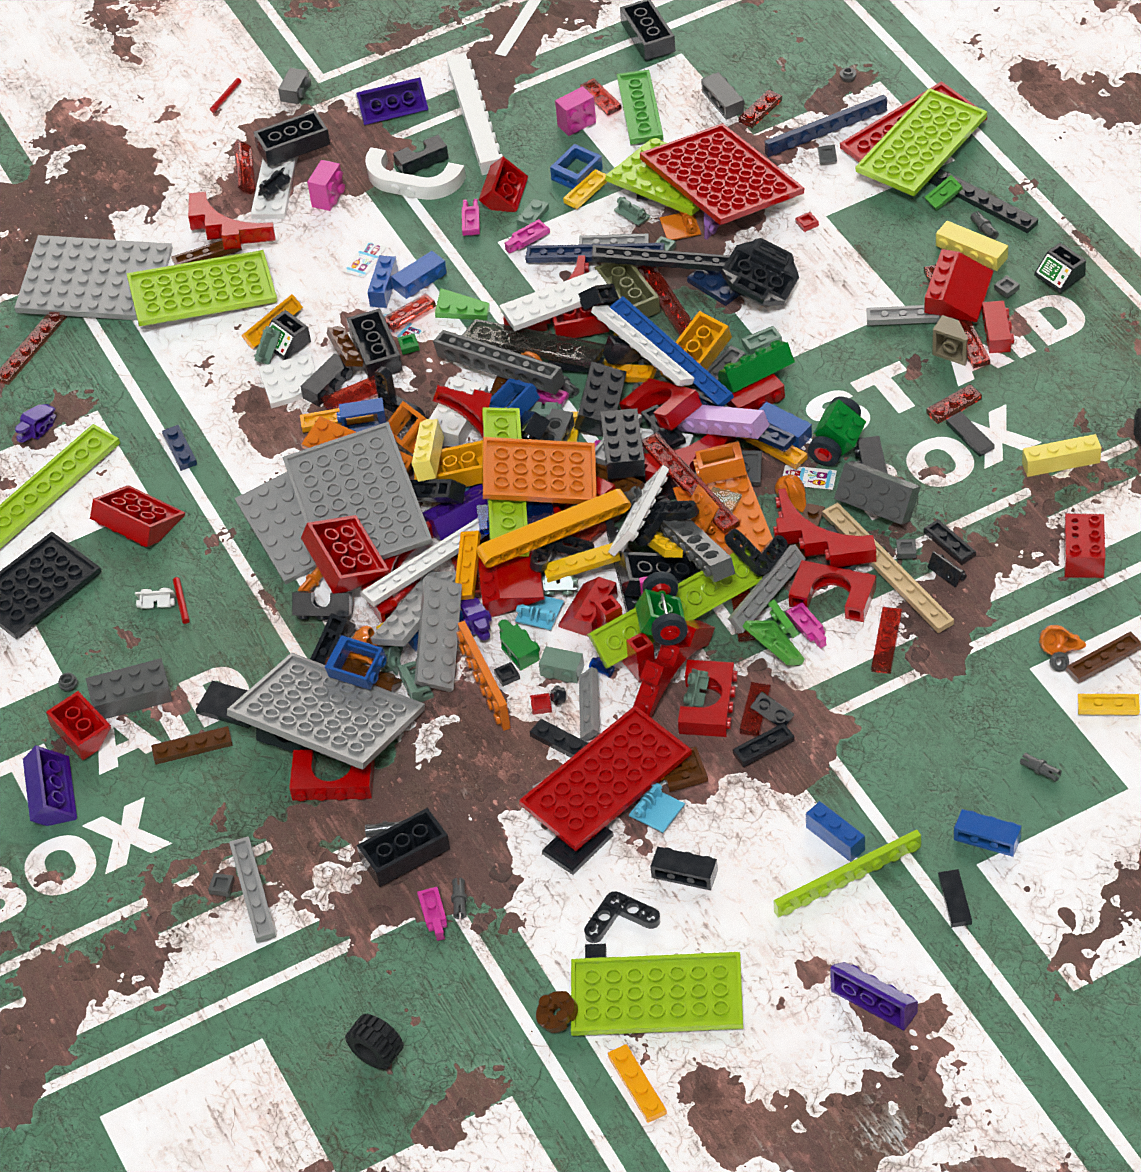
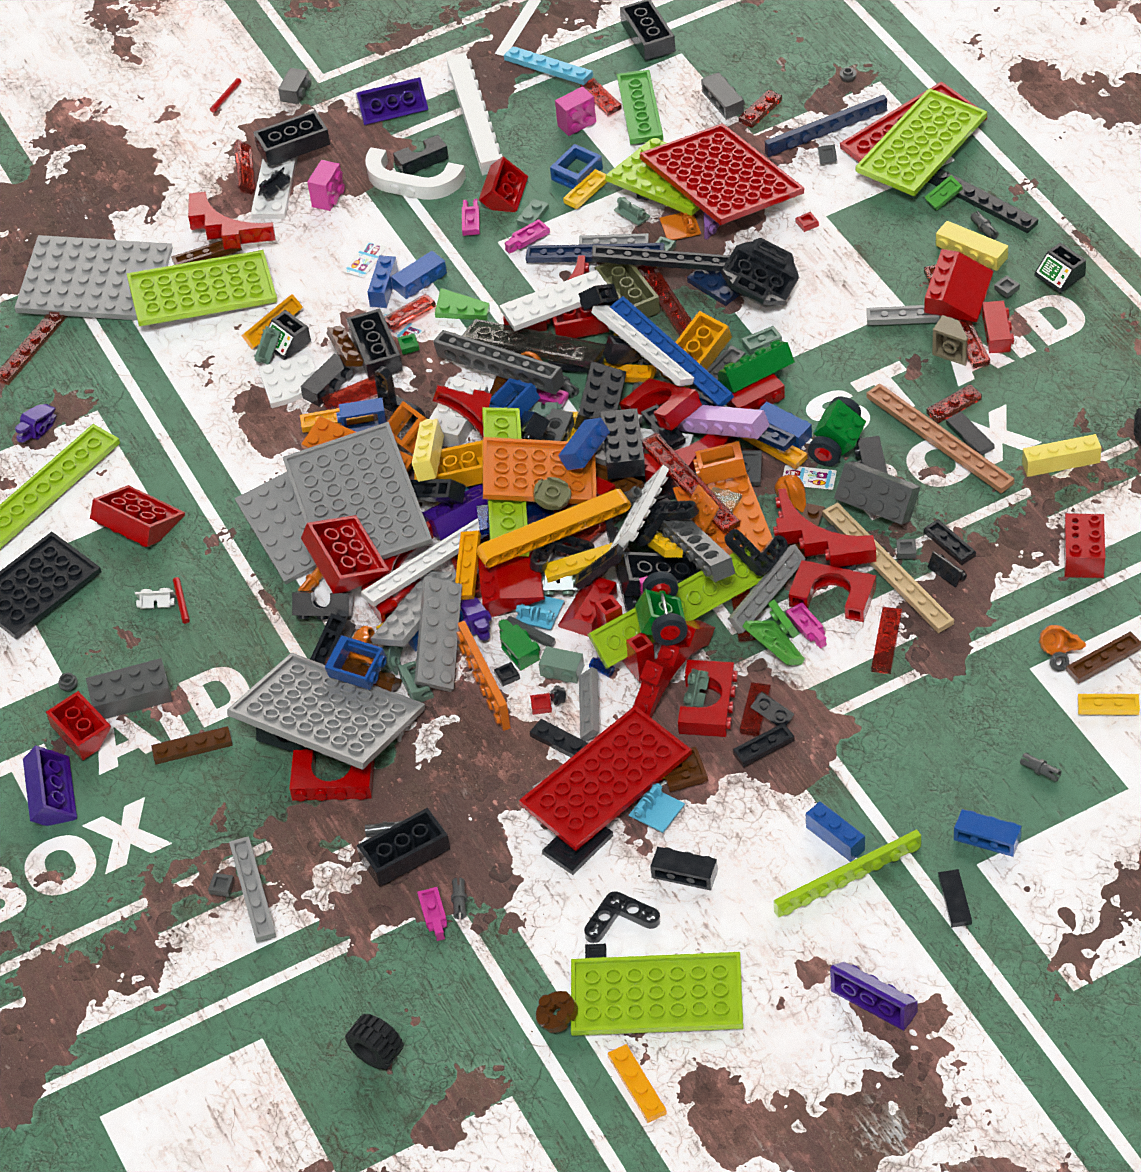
(179, 447): dark blue plate -> none
(217, 701): black tile -> none
(534, 633): none -> dark grey axle
(548, 65): none -> medium azure plate
(552, 493): none -> olive tile
(584, 443): none -> blue brick
(599, 567): none -> black plate
(940, 438): none -> nougat plate

